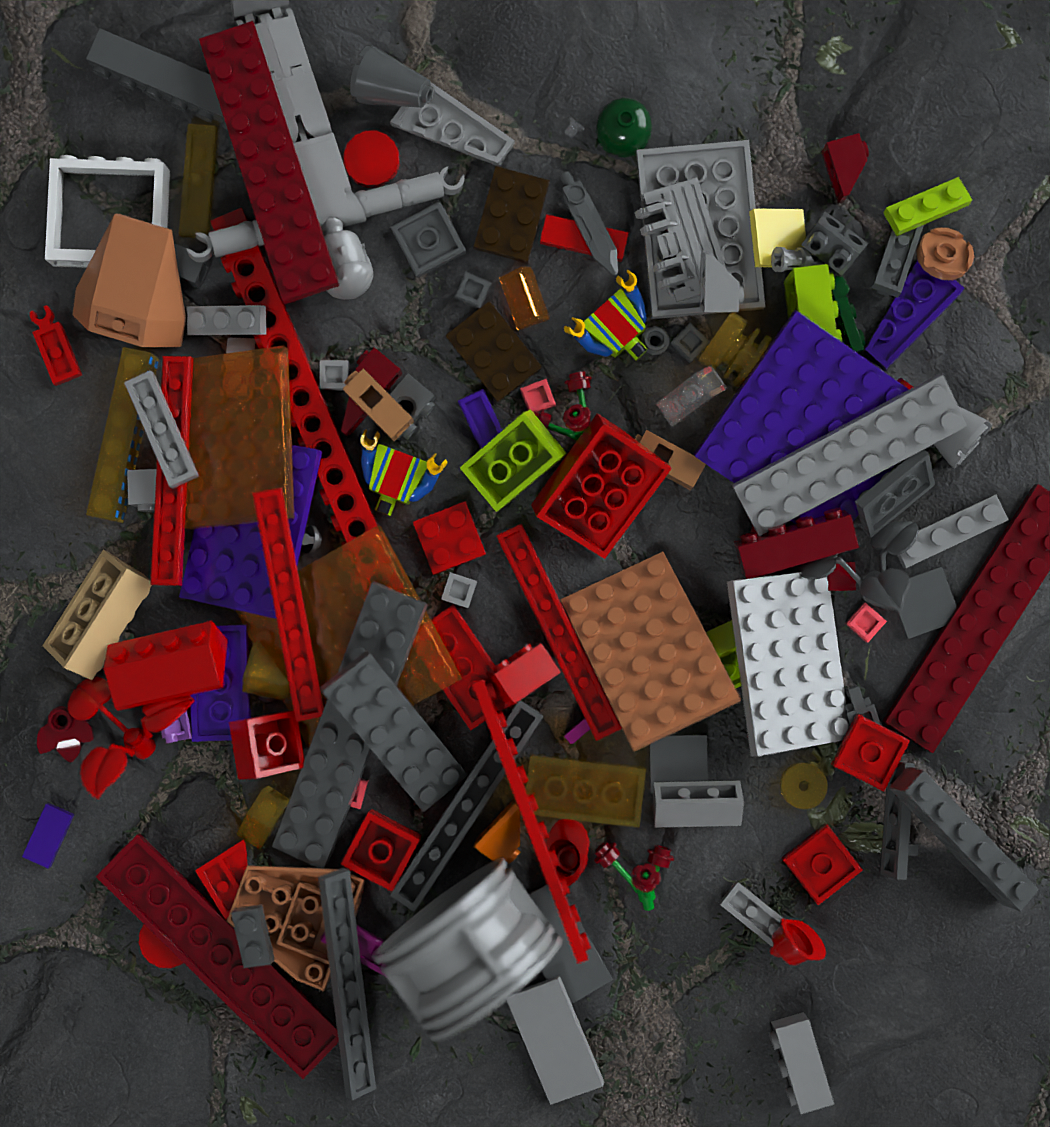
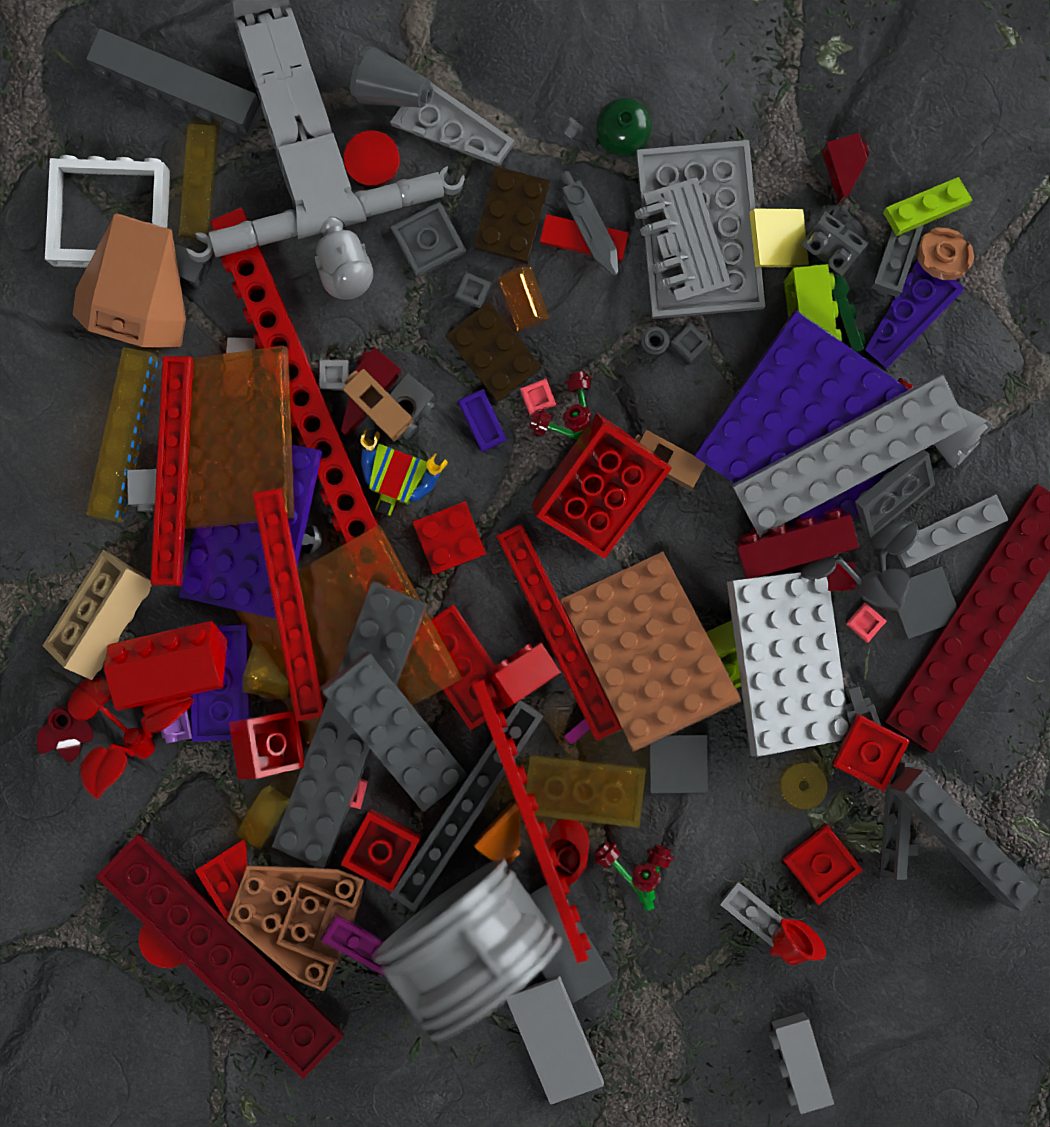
(48, 835): dark purple tile -> none
(55, 348): red plate -> none
(161, 429): light grey plate -> none
(226, 320): light grey plate -> none
(253, 936): dark grey plate -> none
(269, 163): dark red plate -> none
(347, 983): dark grey plate -> none
(459, 590): light grey plate -> none
(513, 460): lime brick -> none
(615, 323): torso -> none
(691, 395): clear brick -> none
(697, 804): light grey brick -> none
(718, 287): light grey slope -> none
(735, 349): clear yellow wheel -> none
(788, 259): light grey piece -> none

